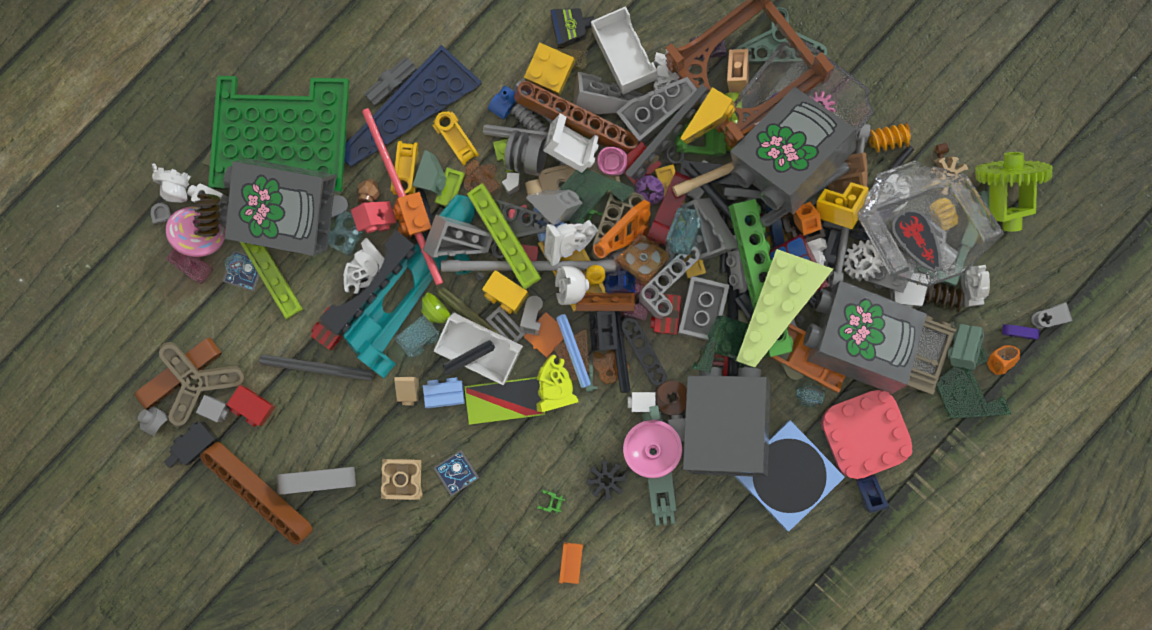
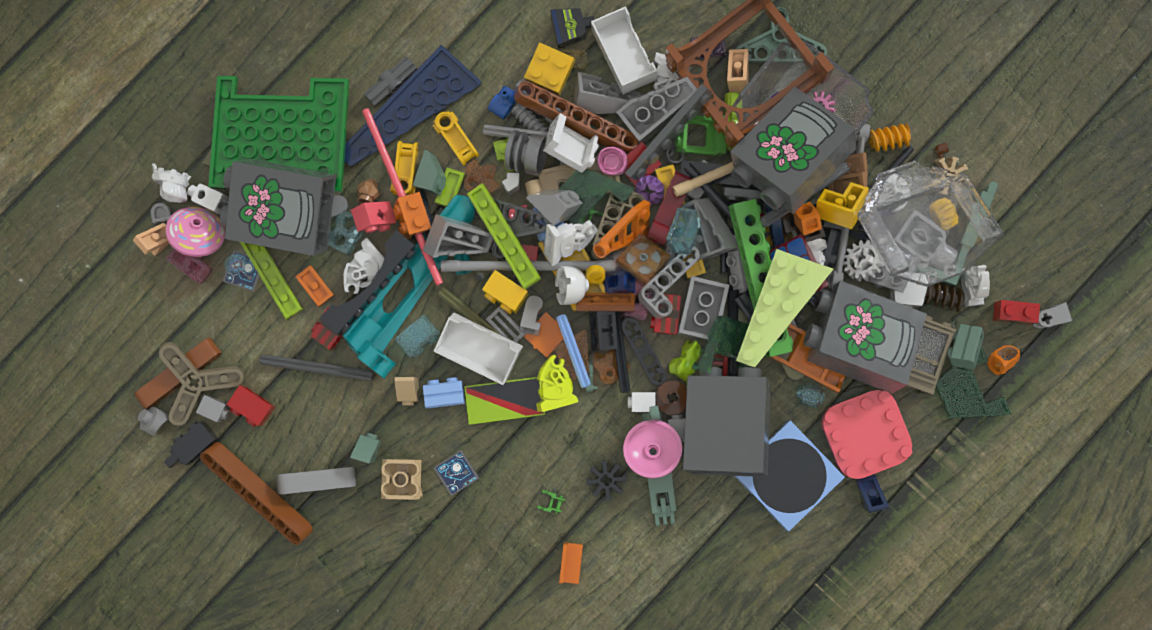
(152, 240): none -> light nougat slope
(208, 215): dark brown piece -> none
(314, 286): none -> orange plate
(366, 448): none -> sand green slope
(434, 309): lime piece -> none
(468, 357): black axle -> none
(683, 365): none -> lime animal
(710, 114): yellow slope -> none
(917, 238): shield -> none
(1013, 170): lime piece -> none
(1016, 312): none -> red brick
(1020, 332): dark purple beam -> none

